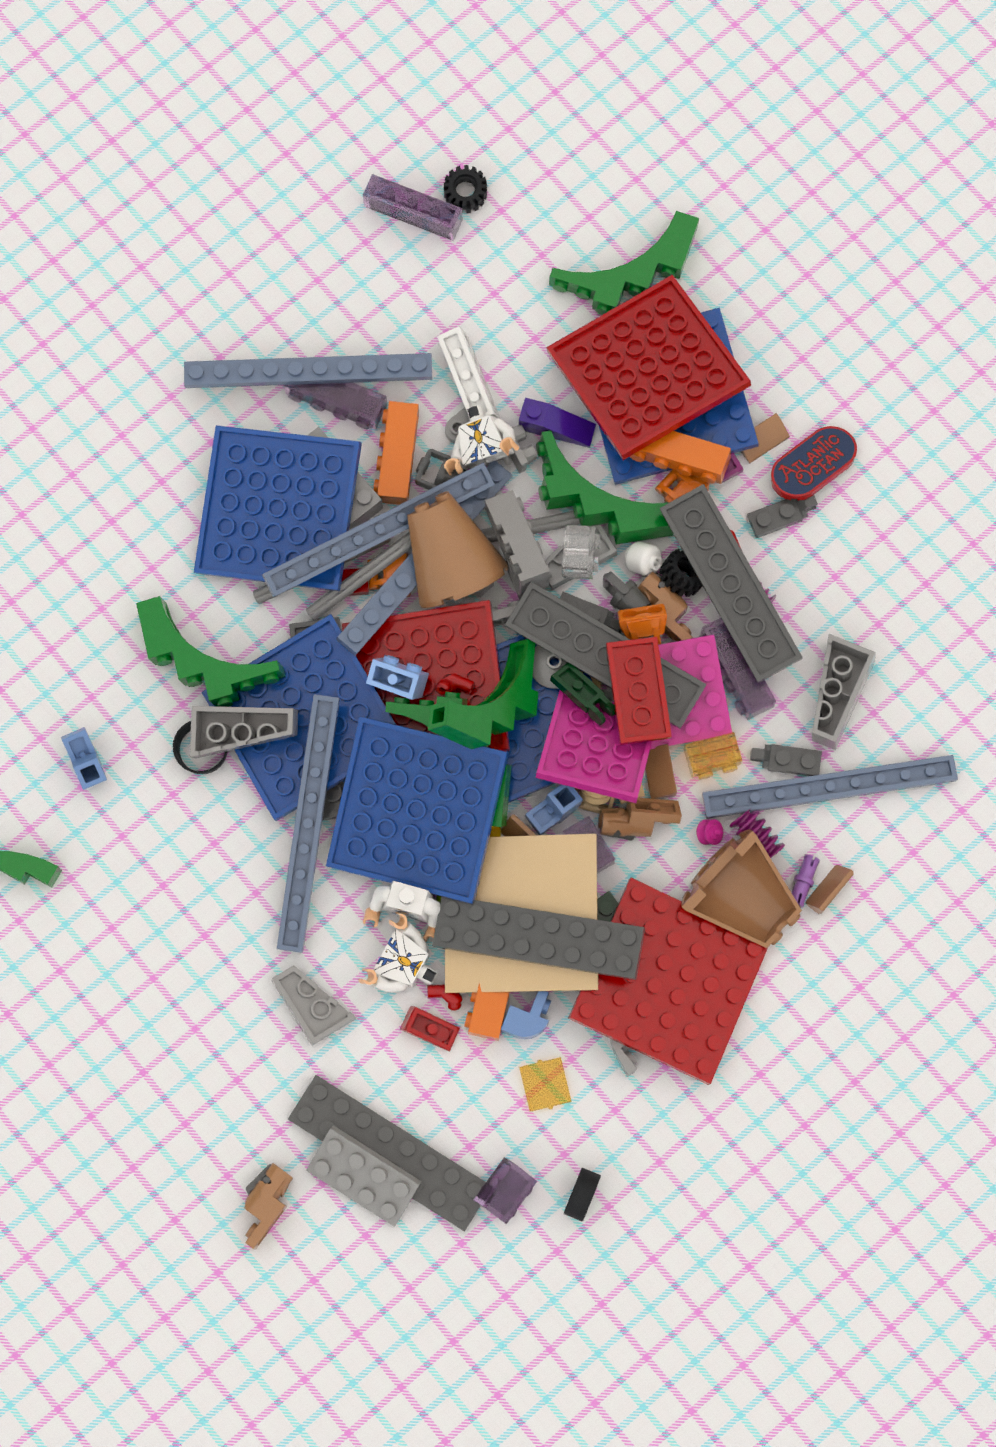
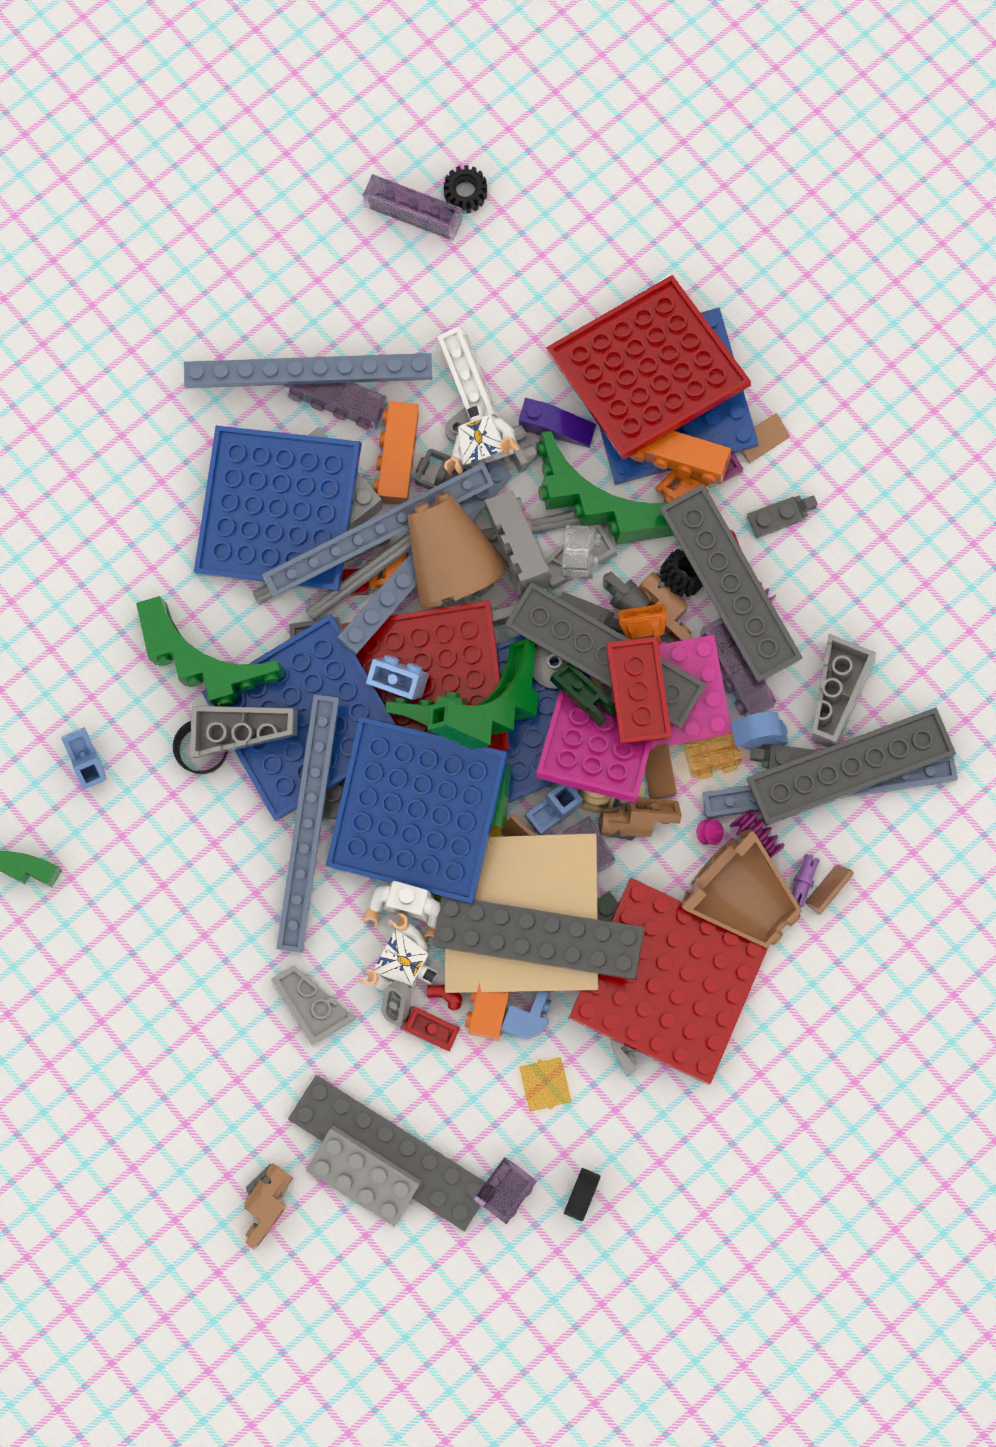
(396, 1002): none -> light grey plate
(453, 682): red arm -> none
(608, 286): green arch -> none
(643, 558): white head -> none
(758, 730): none -> medium blue brick
(813, 463): tile -> none
(851, 766): none -> dark grey plate

